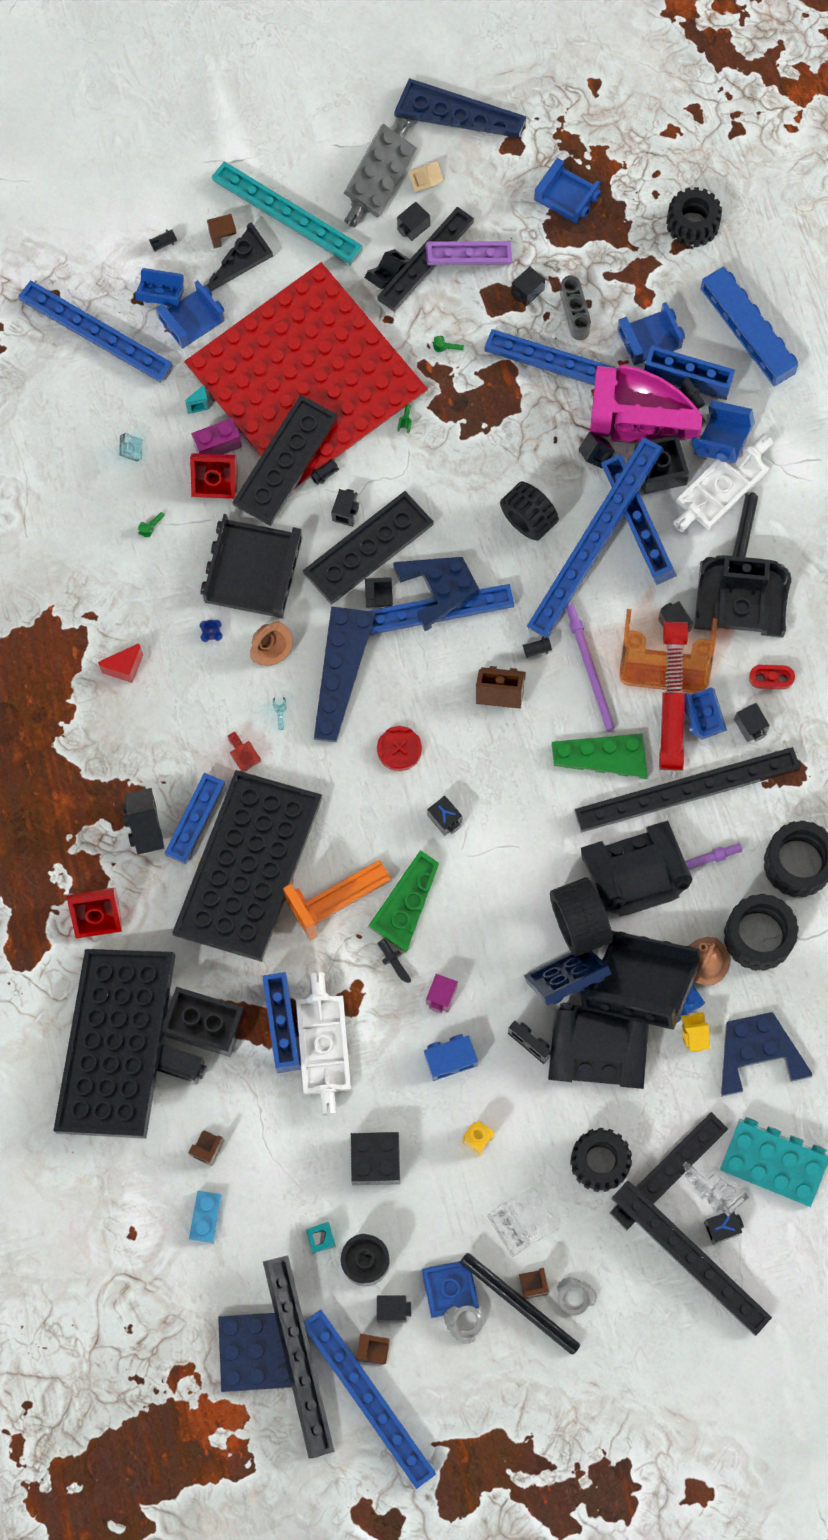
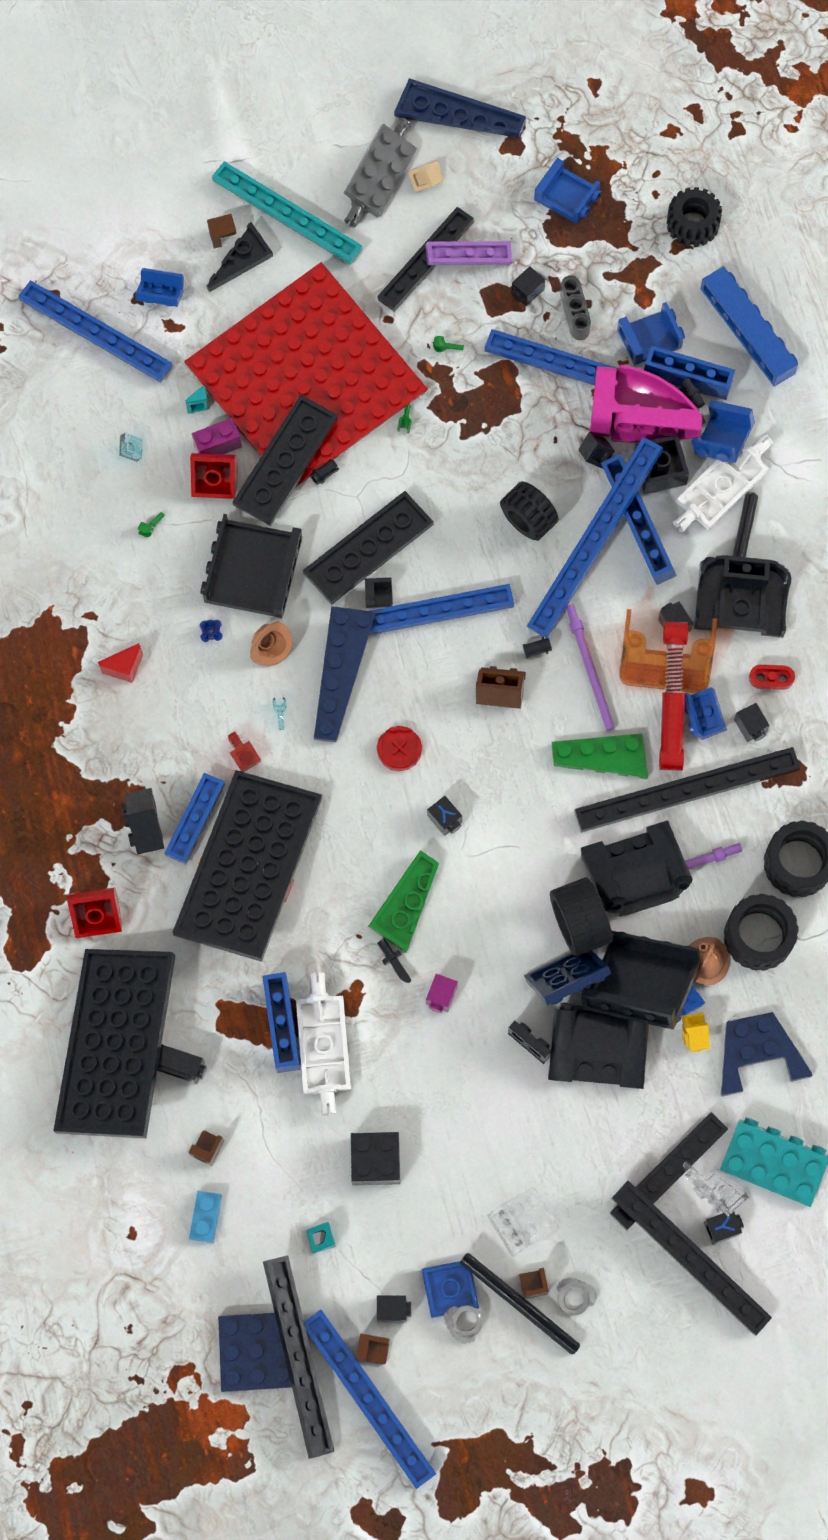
(163, 240): black pin -> none
(192, 317): blue panel -> none
(203, 1021): black brick -> none
(335, 898): orange bracket -> none
(345, 507): black brick -> none
(371, 1247): black brick -> none
(387, 269): black slope -> none
(413, 221): black brick -> none
(447, 581): dark blue wing -> none
(450, 1057): blue brick -> none
(477, 1137): yellow window -> none
(610, 1141): black tyre -> none

